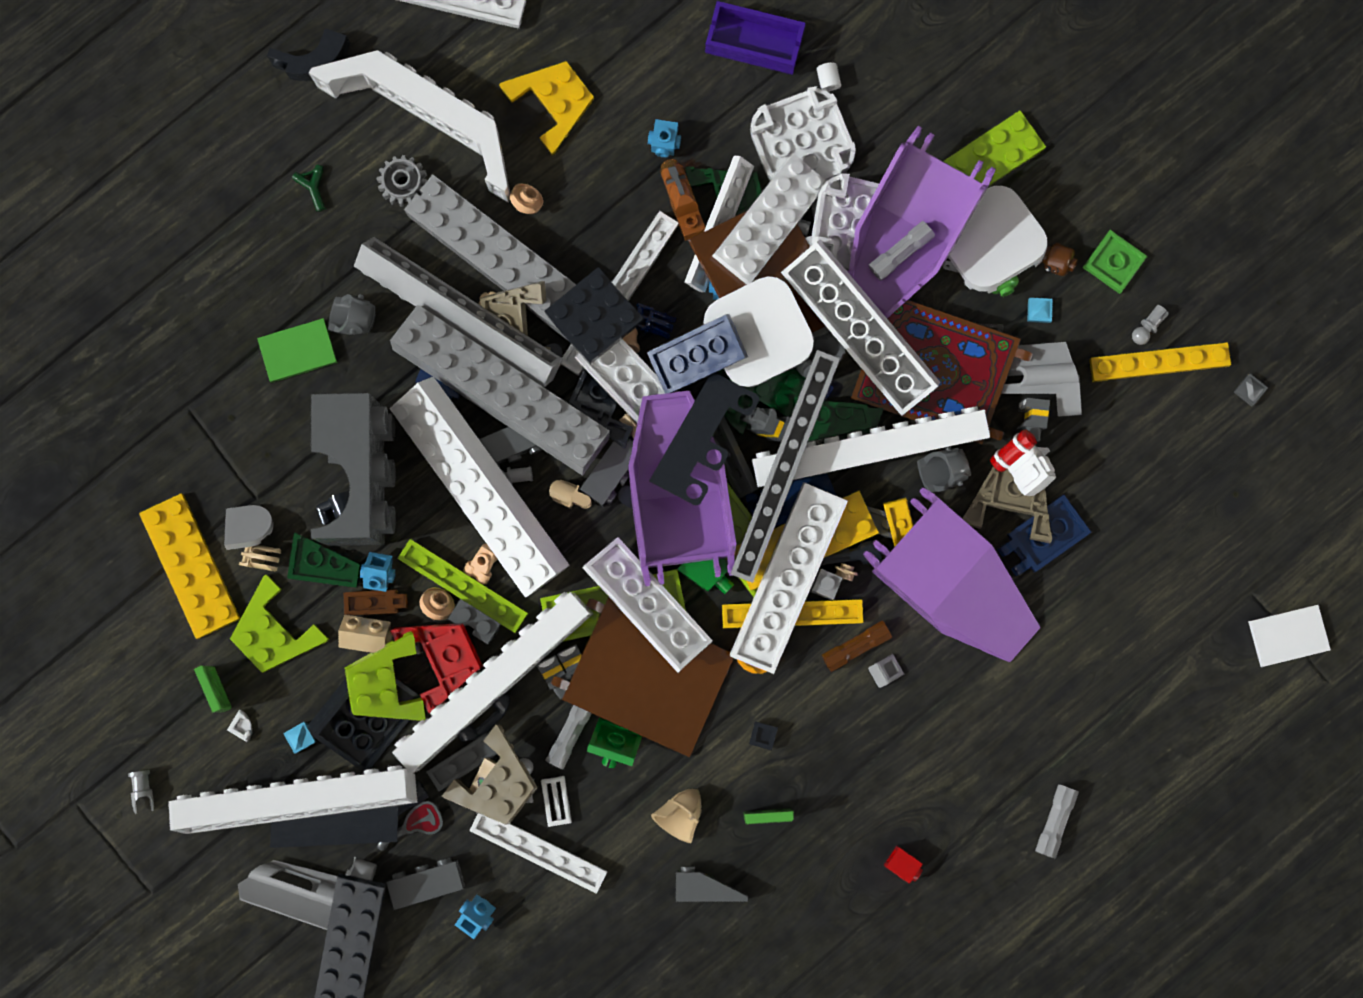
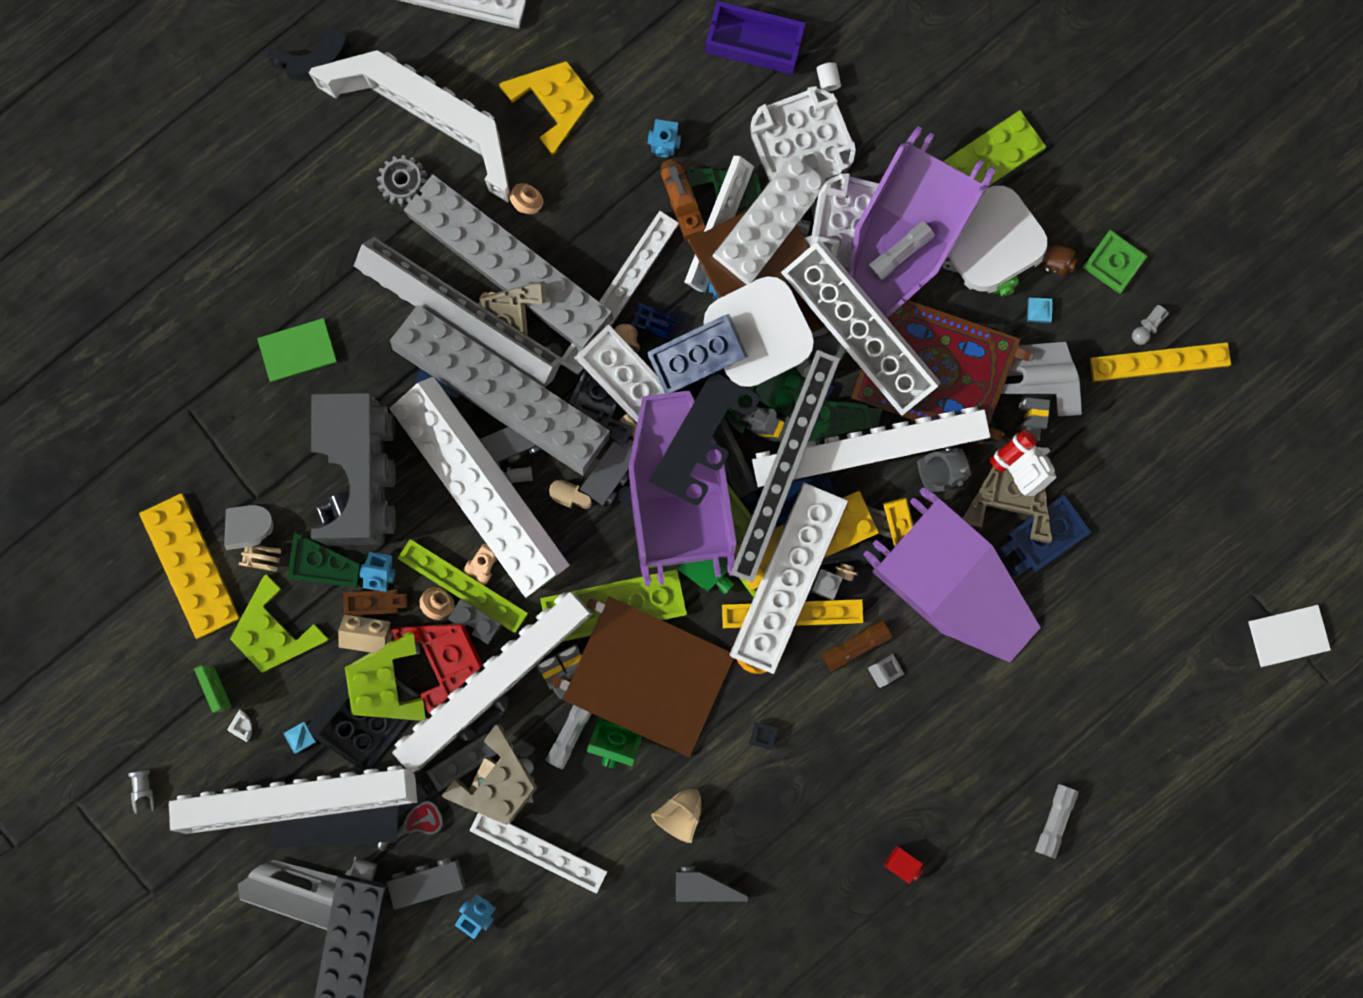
(312, 185): dark green piece -> none
(351, 315): dark grey helmet -> none
(559, 821): white tile -> none
(594, 316): black plate -> none
(647, 607): white plate -> none
(768, 816): bright green tile -> none
(1250, 389): dark grey tile -> none

